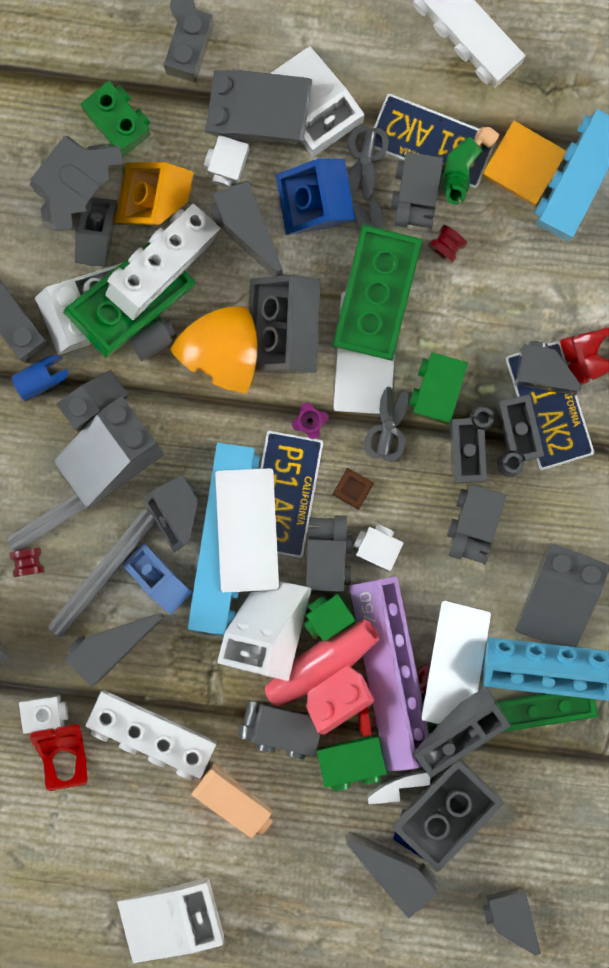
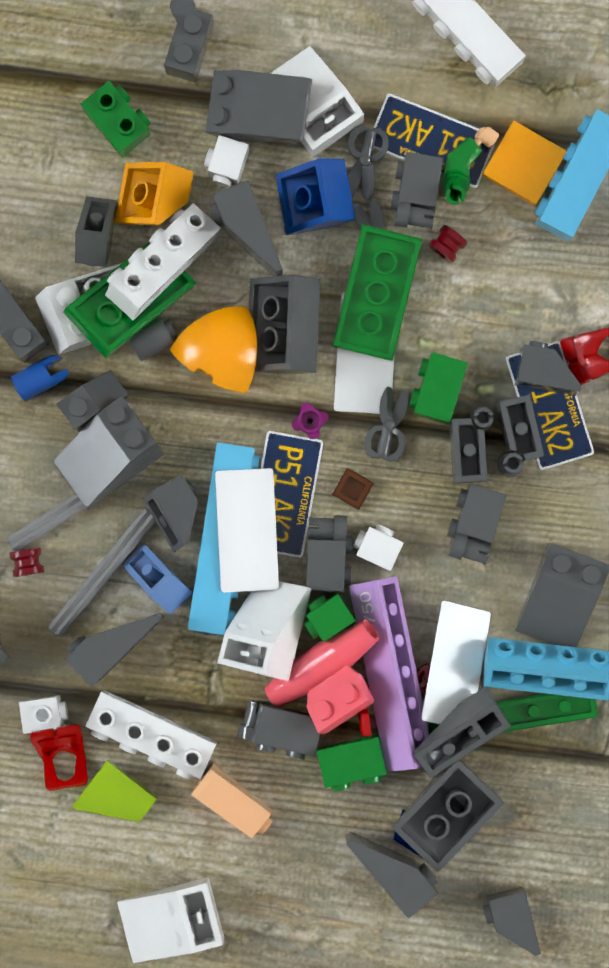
(71, 179): dark grey slope -> none
(115, 795): none -> lime slope
(389, 790): white slope -> none

